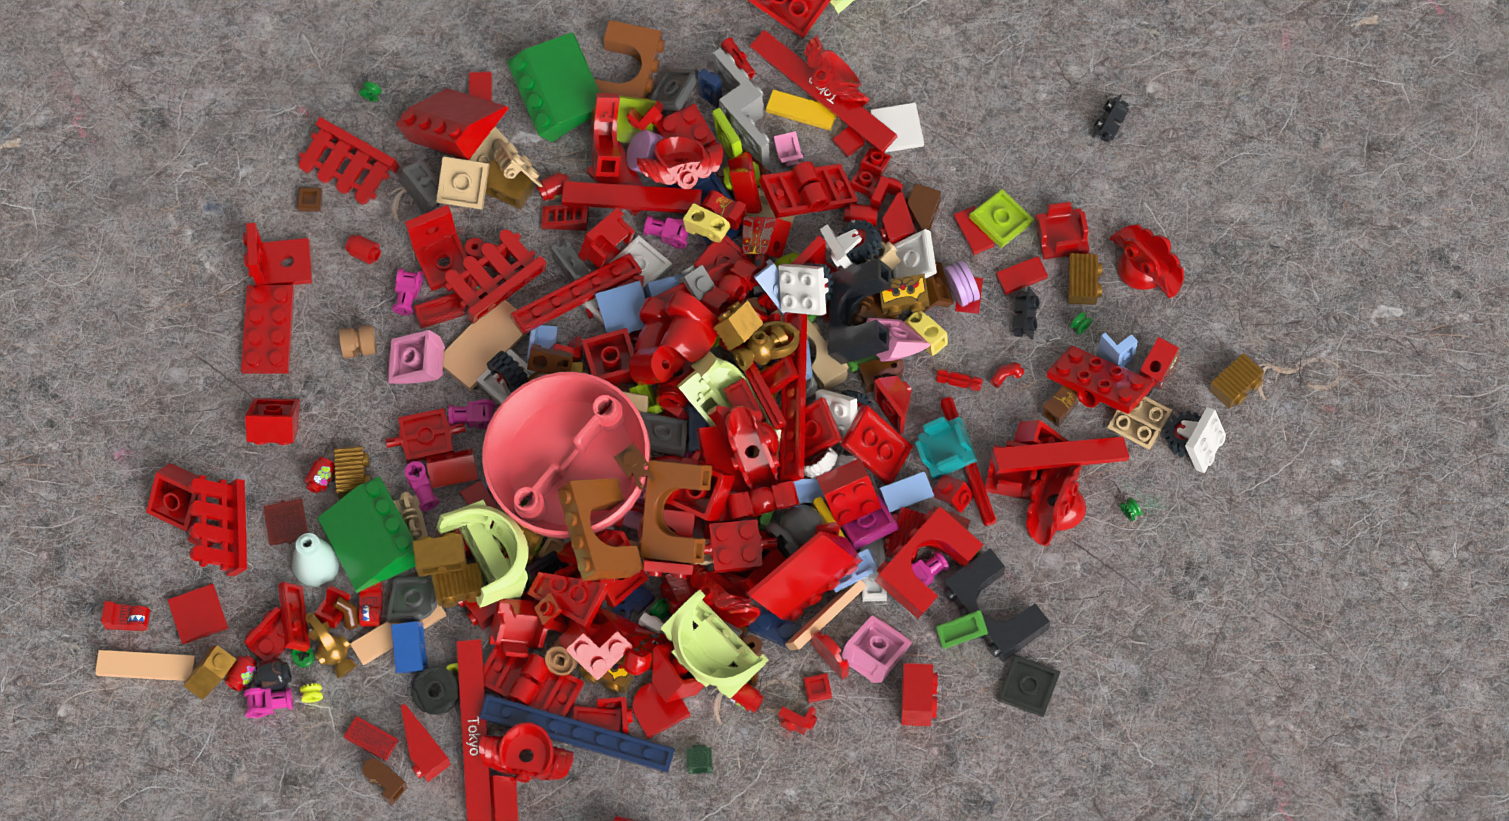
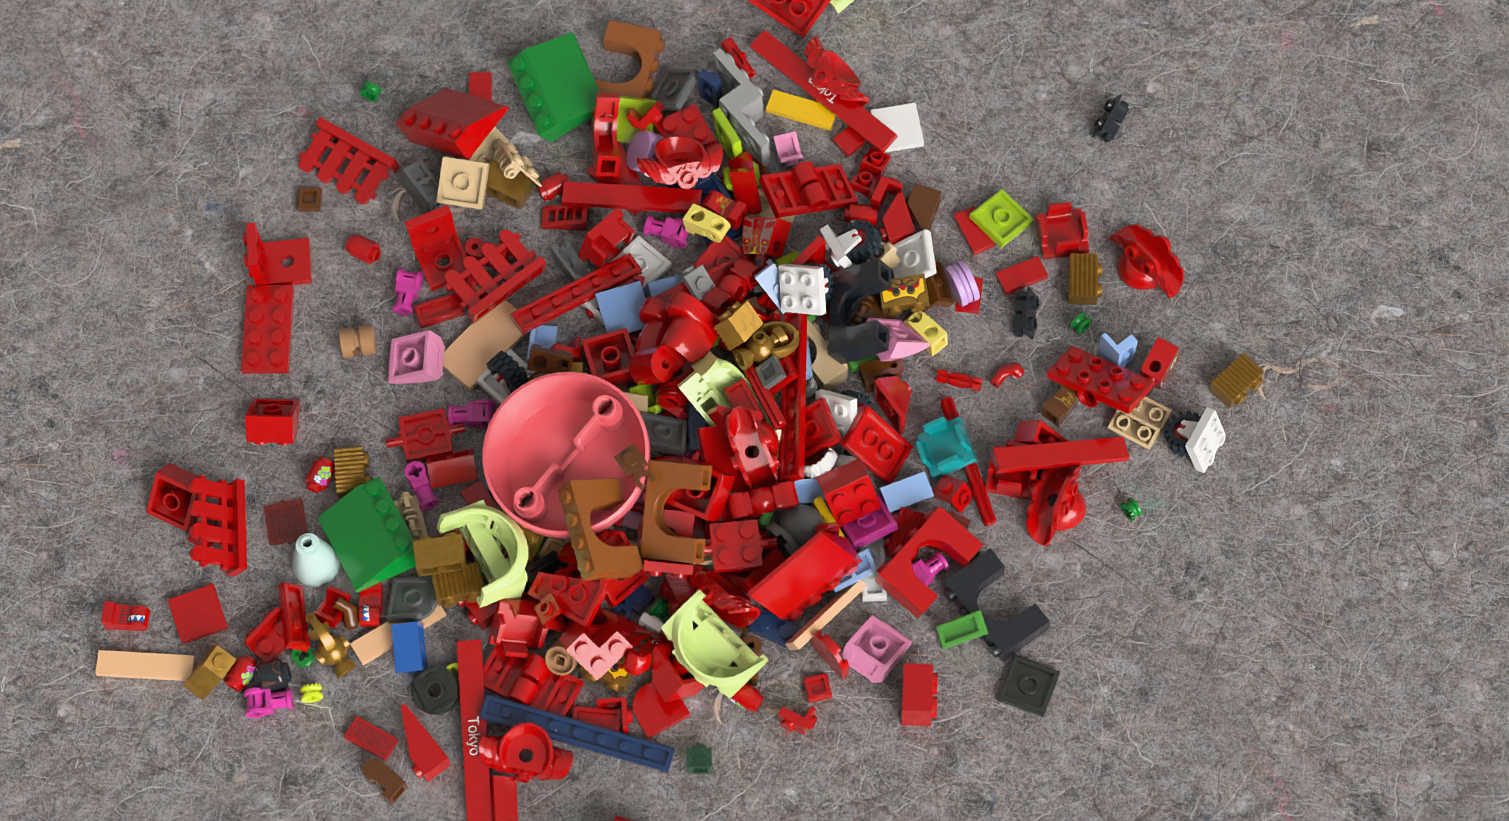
(770, 372): none -> dark grey plate

